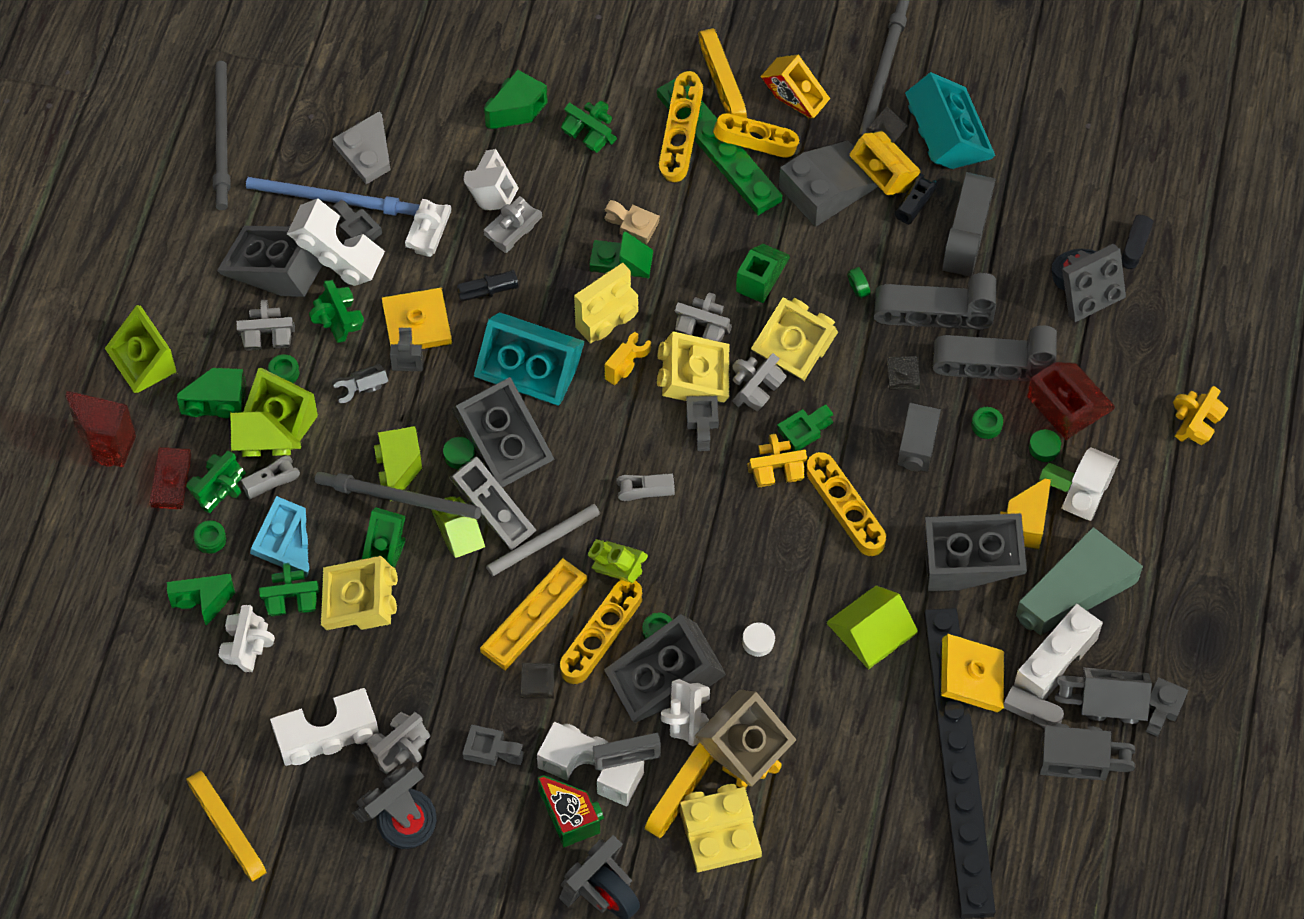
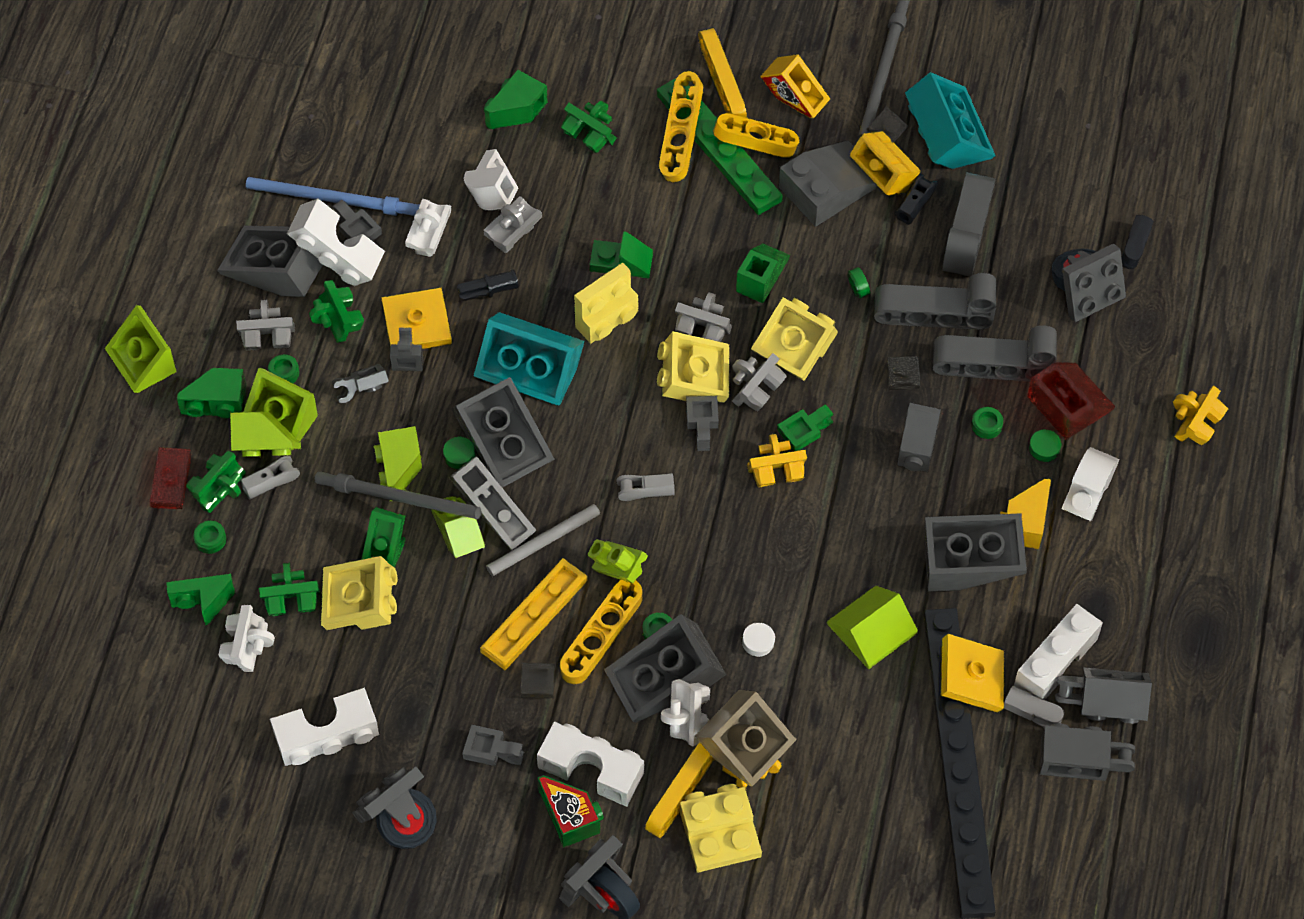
(103, 428): clear red slope -> none
(221, 179): dark grey bar -> none
(226, 826): yellow beam -> none
(284, 536): medium azure wing -> none
(365, 148): light grey wing -> none
(401, 743): light grey hips -> none
(621, 361): yellow plate -> none
(626, 751): dark grey tile -> none
(636, 221): tan plate -> none
(842, 505): yellow beam -> none
(1059, 477): bright green tile -> none
(1084, 576): sand green slope -> none
(1164, 703): dark grey plate -> none

